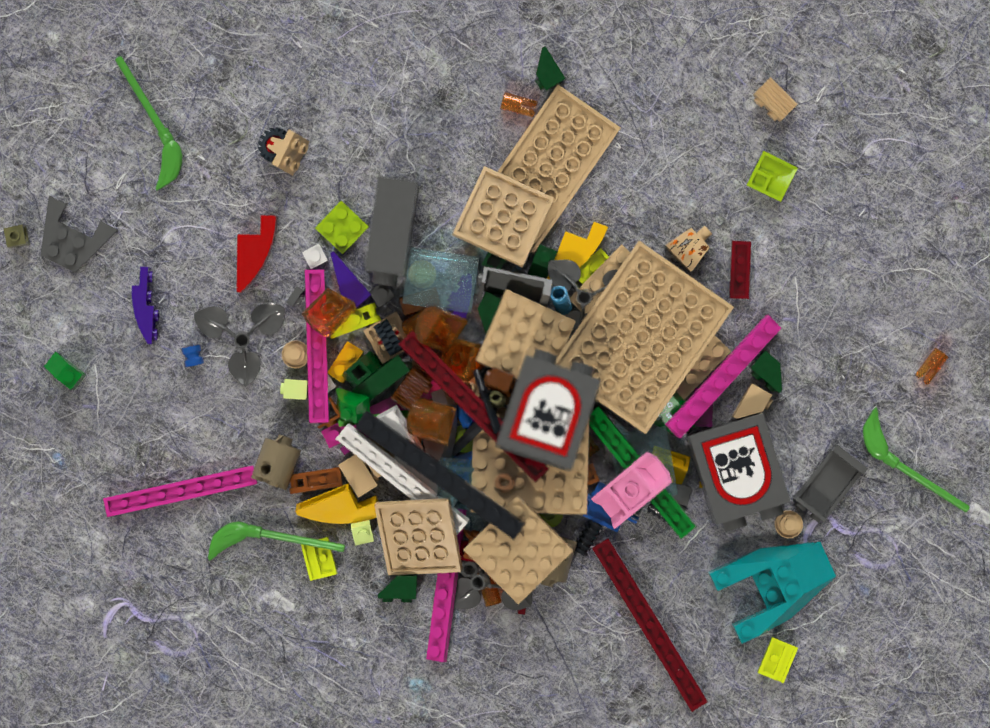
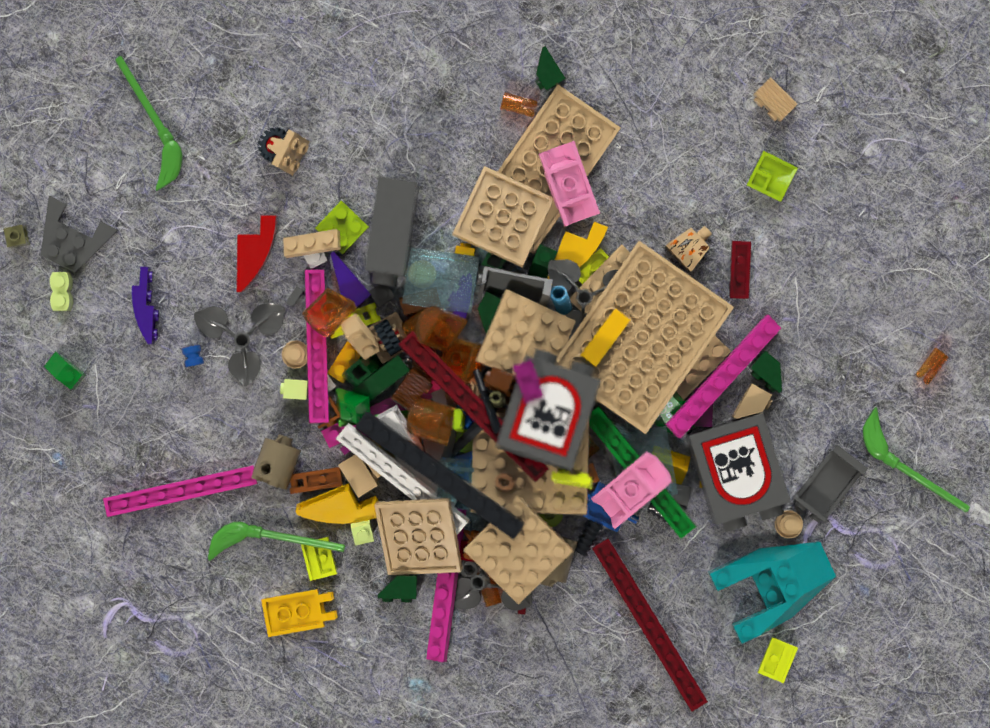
(61, 297): none -> yellowish green brick
(296, 612): none -> yellow tile
(311, 243): none -> tan plate
(360, 336): none -> tan brick
(459, 420): none -> lime tile
(465, 249): none -> yellow plate
(528, 381): none -> magenta plate
(568, 183): none -> bright pink piece
(579, 480): none -> neon yellow plate
(605, 337): none -> yellow tile

